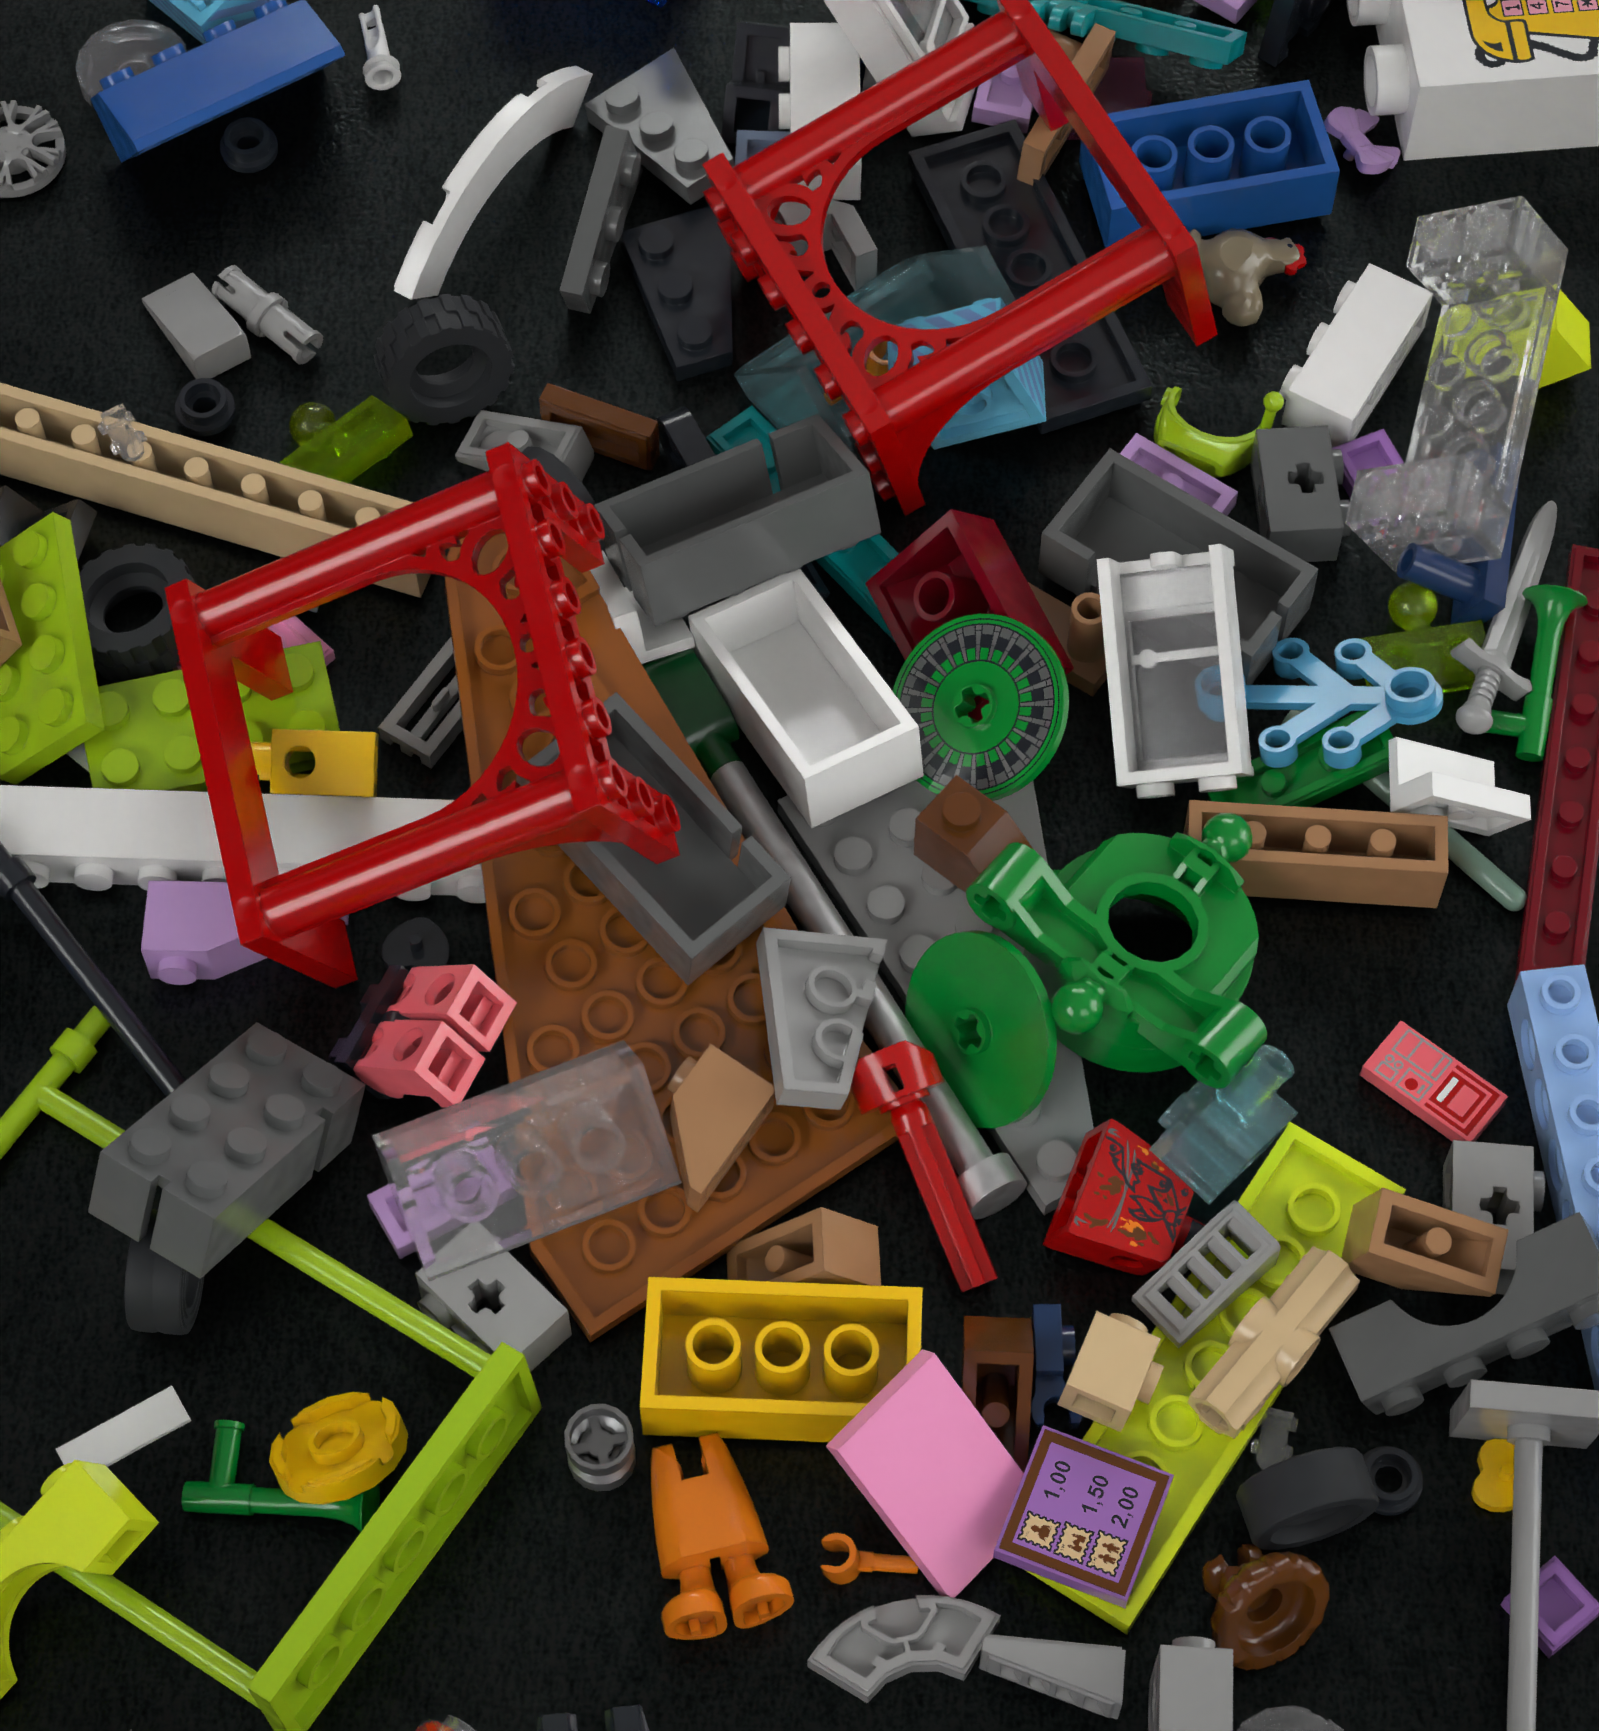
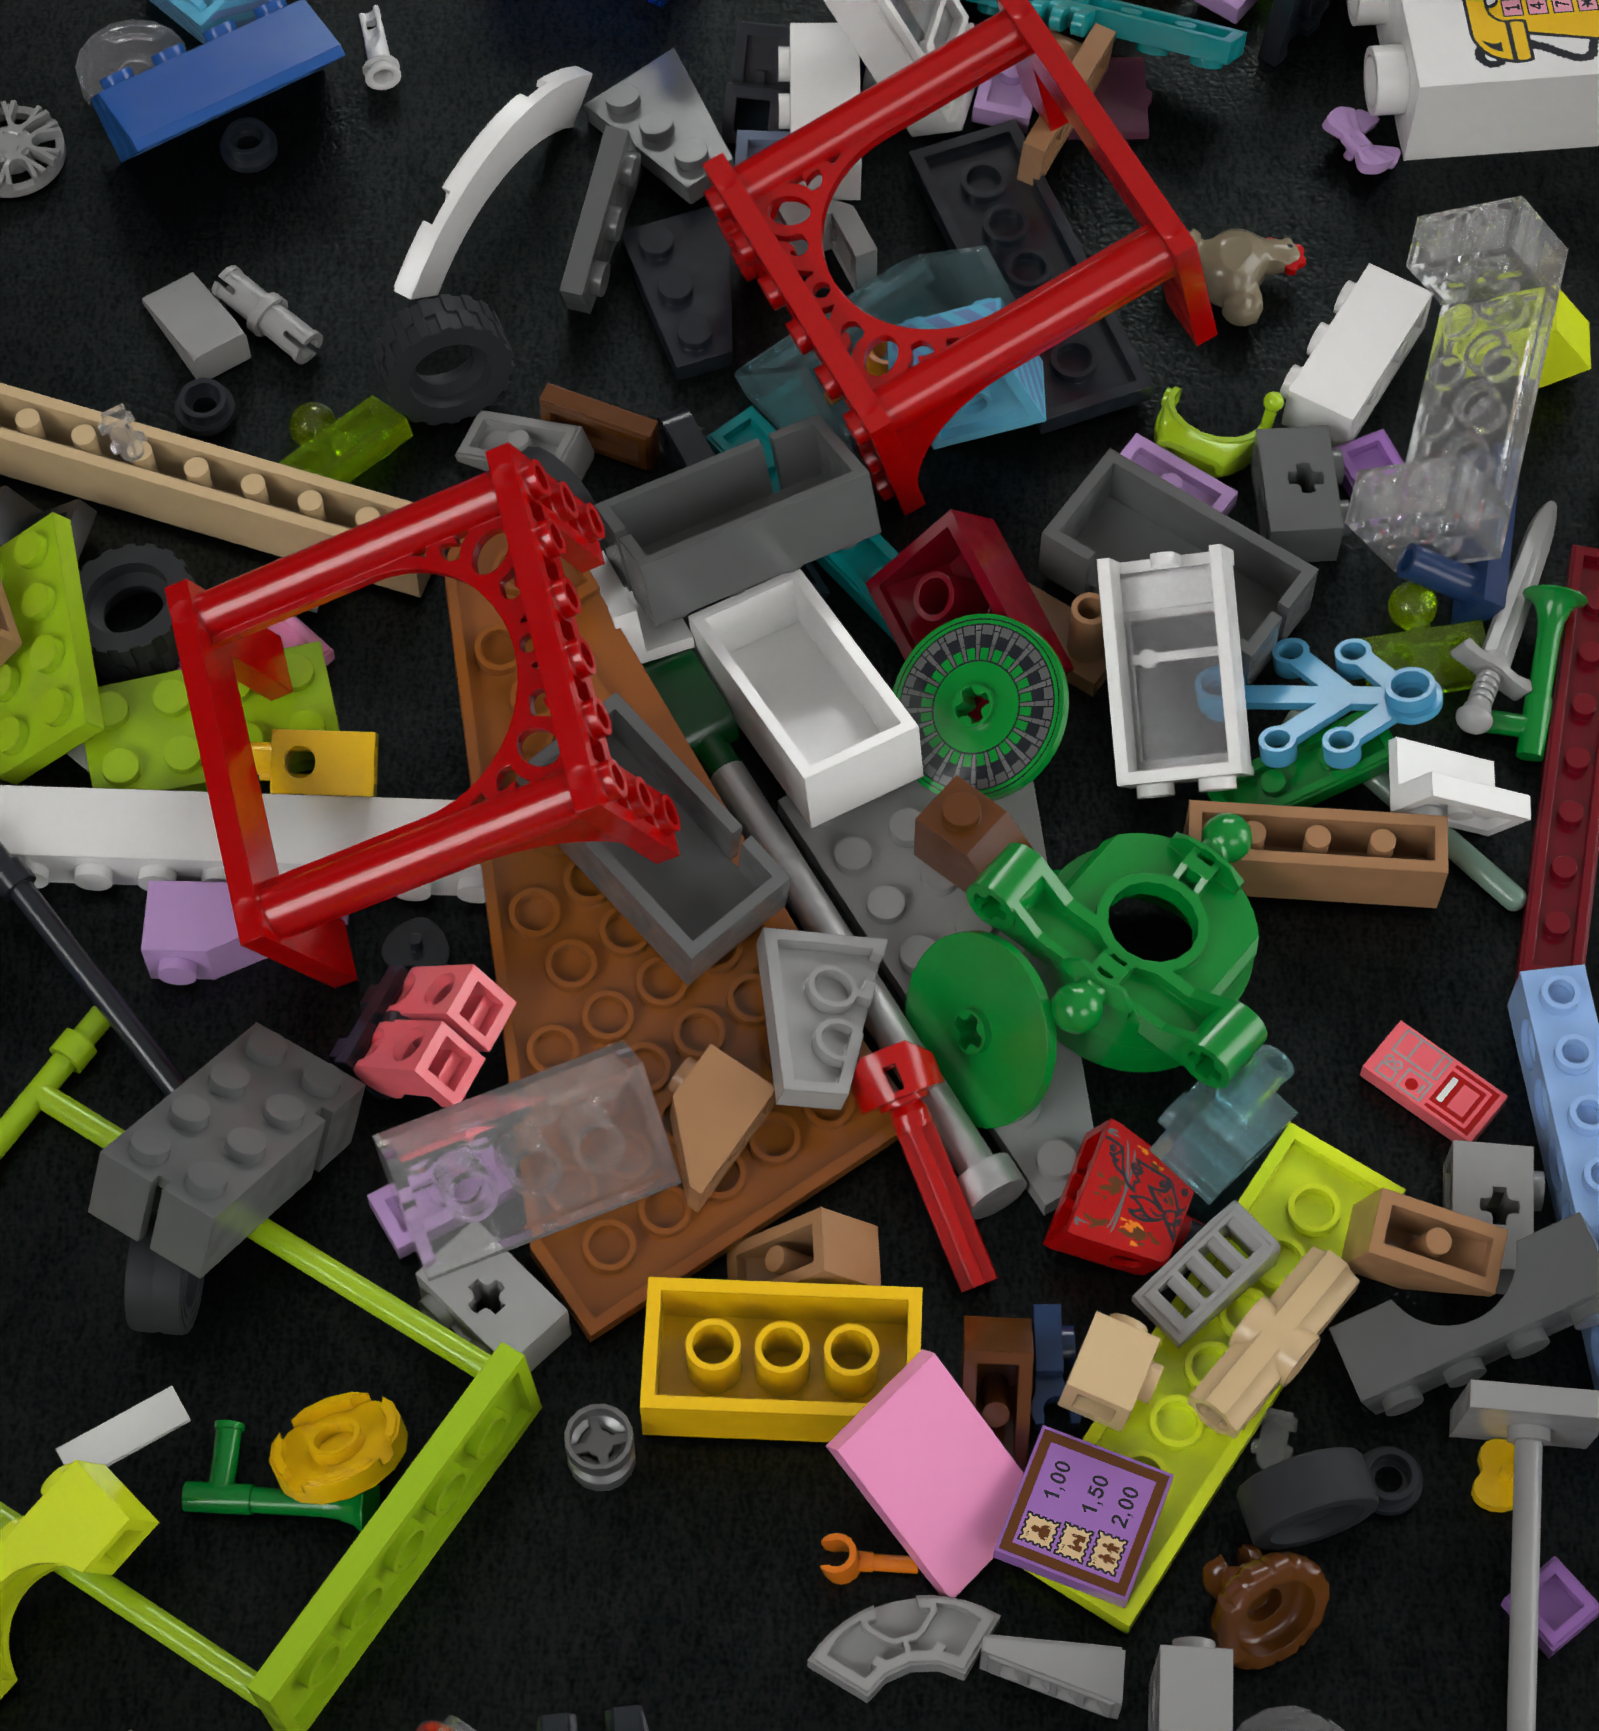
(413, 742): light grey tile -> none
(705, 1521): orange piece -> none
(1224, 161): blue brick -> none

